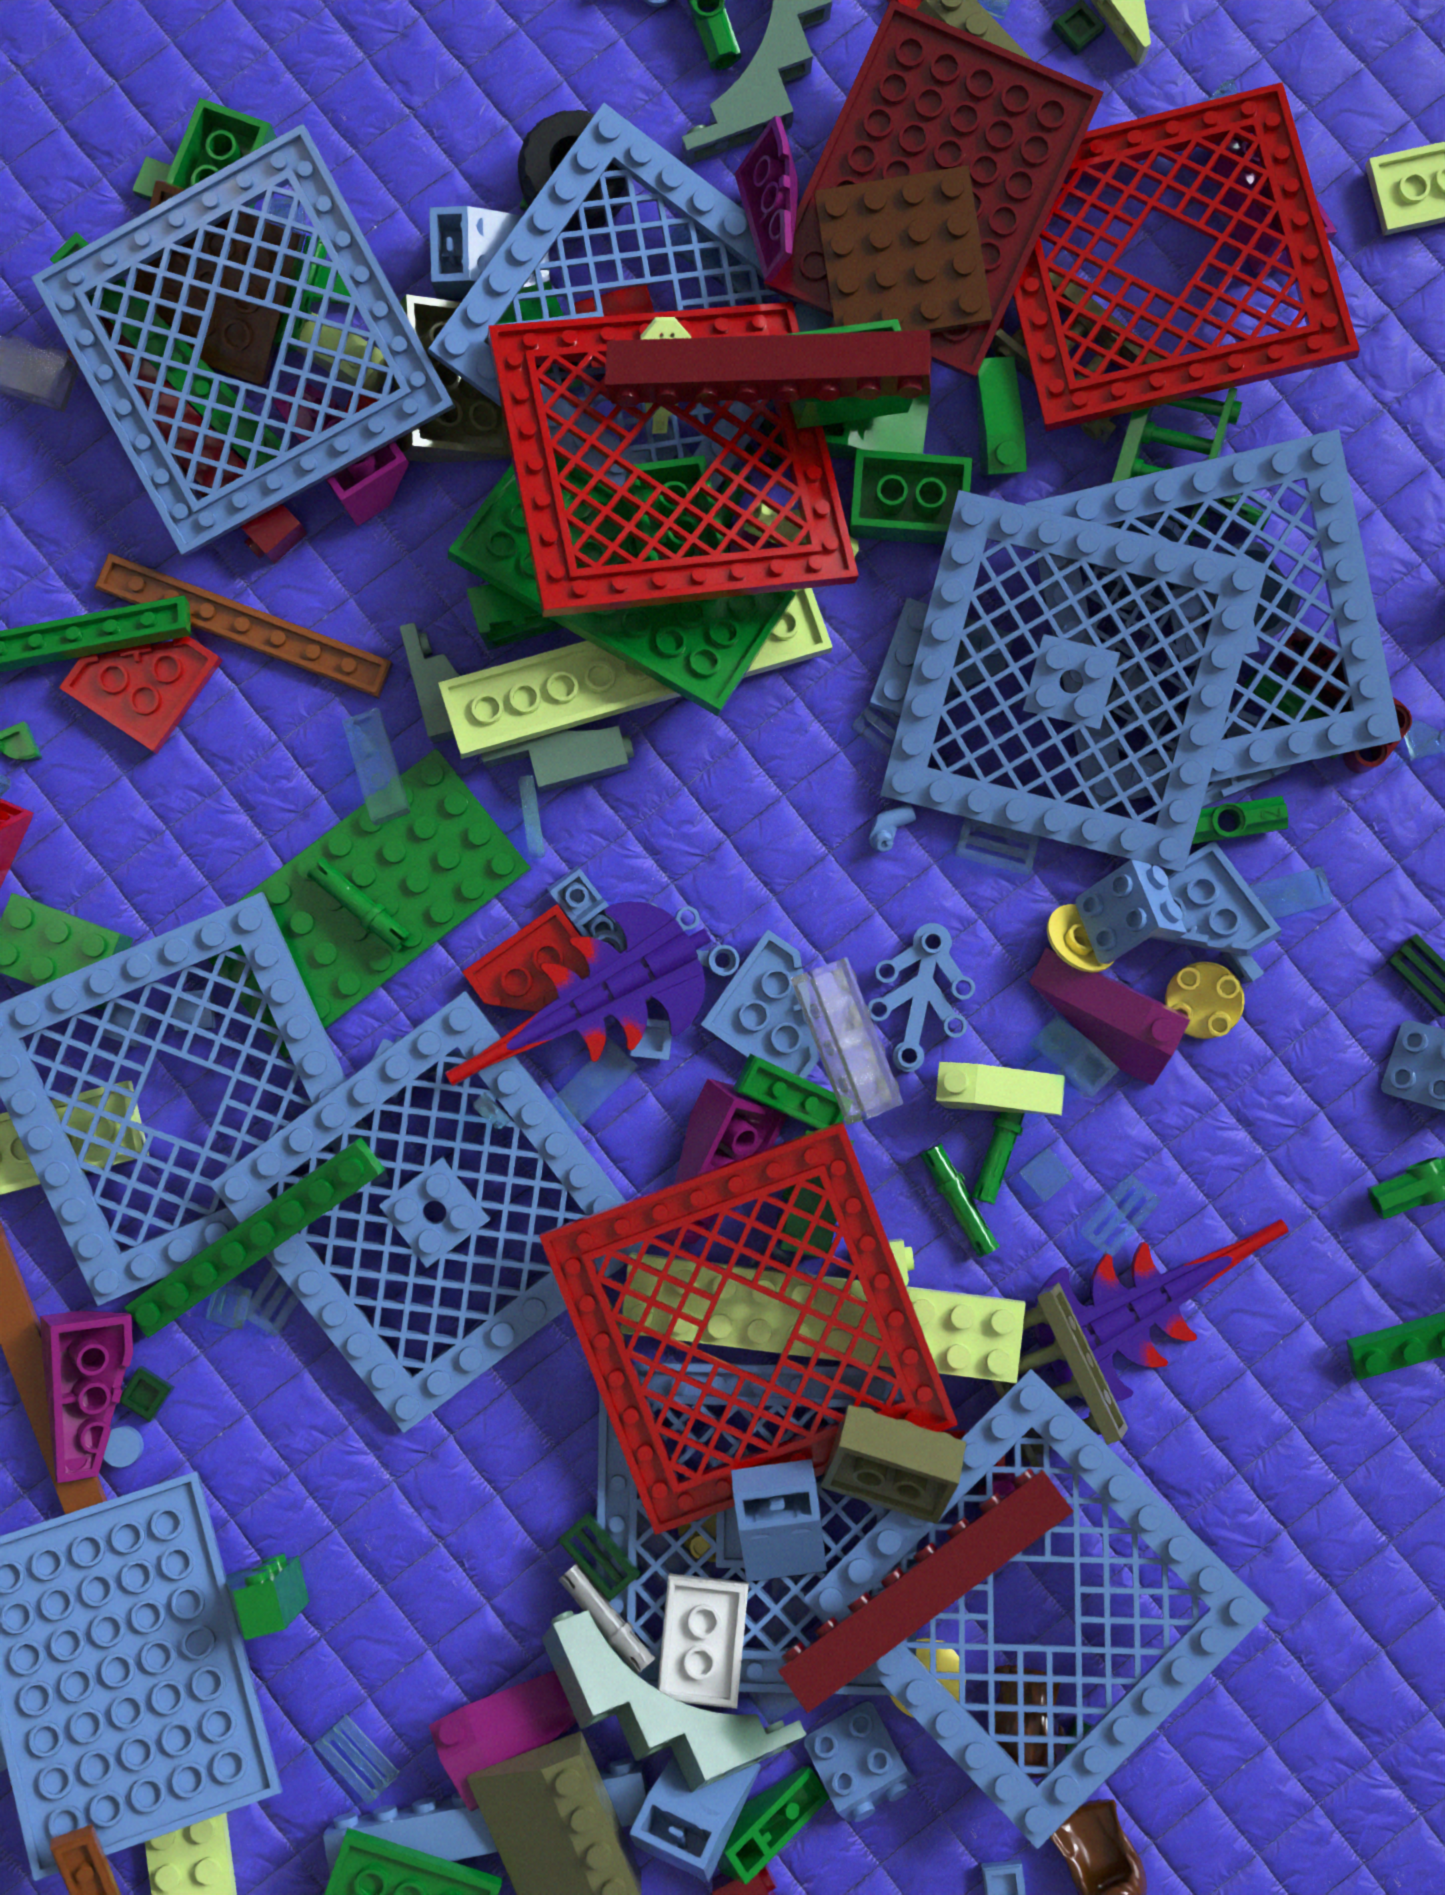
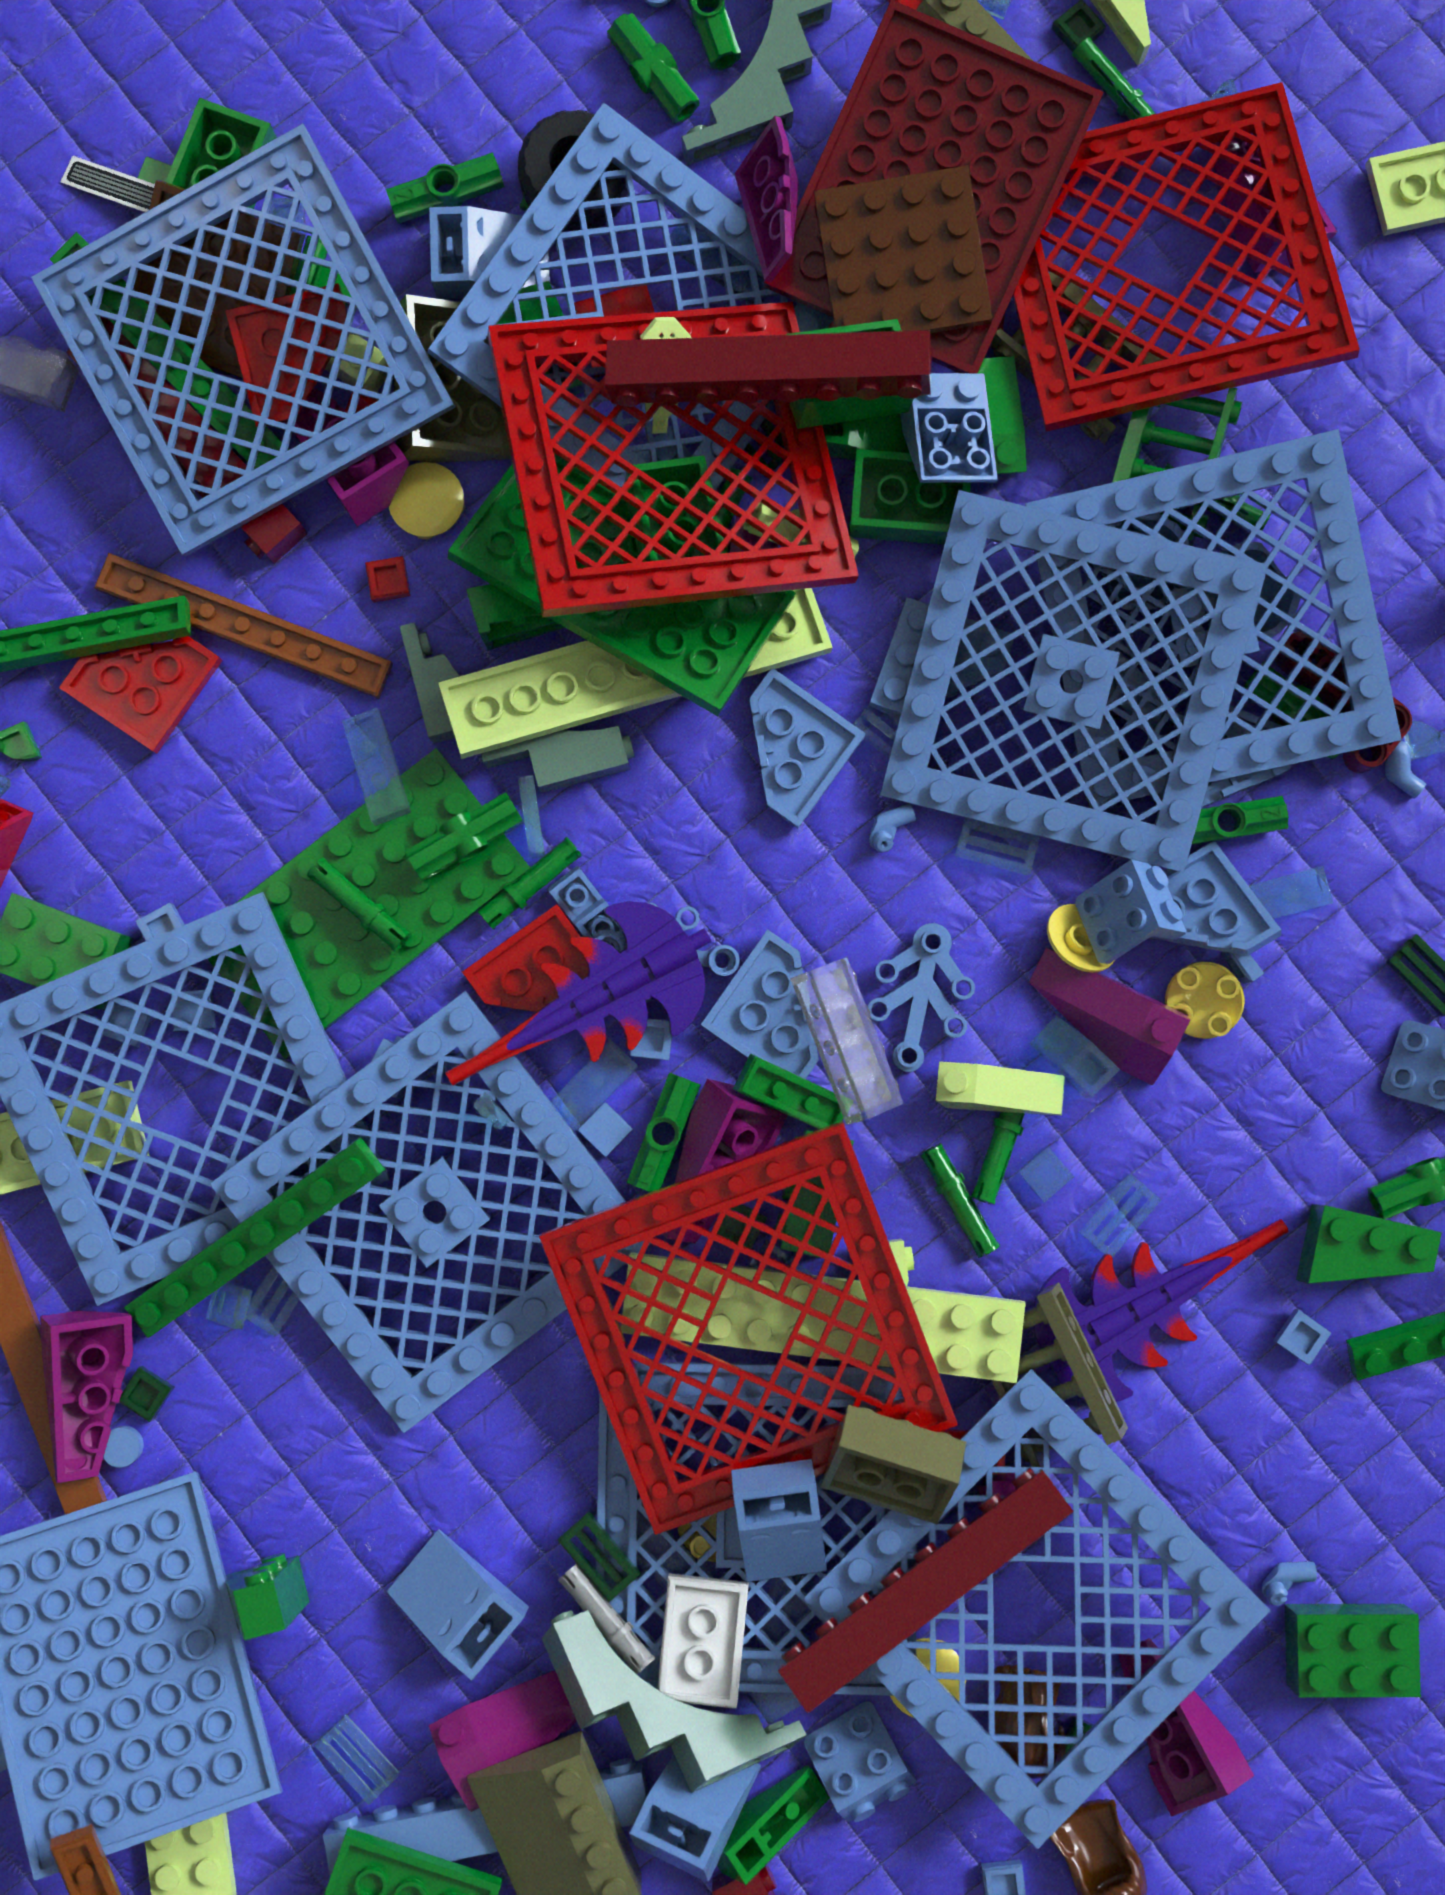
(108, 184): none -> sticker
(160, 921): none -> medium blue plate
(257, 341): none -> red plate
(387, 579): none -> red tile
(427, 500): none -> light yellow dish
(457, 1604): none -> medium blue slope
(464, 836): none -> green piece
(468, 181): none -> green piece
(529, 883): none -> green pin
(605, 1129): none -> medium blue tile
(653, 68): none -> green piece
(653, 1158): none -> green piece
(733, 1228): none -> dark green tile
(798, 746): none -> medium blue plate
(951, 431): none -> medium blue slope
(1090, 58): none -> green pin
(1190, 1750): none -> magenta wedge
(1283, 1576): none -> medium blue arm
(1302, 1336): none -> medium blue plate
(1352, 1650): none -> green brick
(1360, 1246): none -> green wedge
(1399, 770): none -> medium blue arm

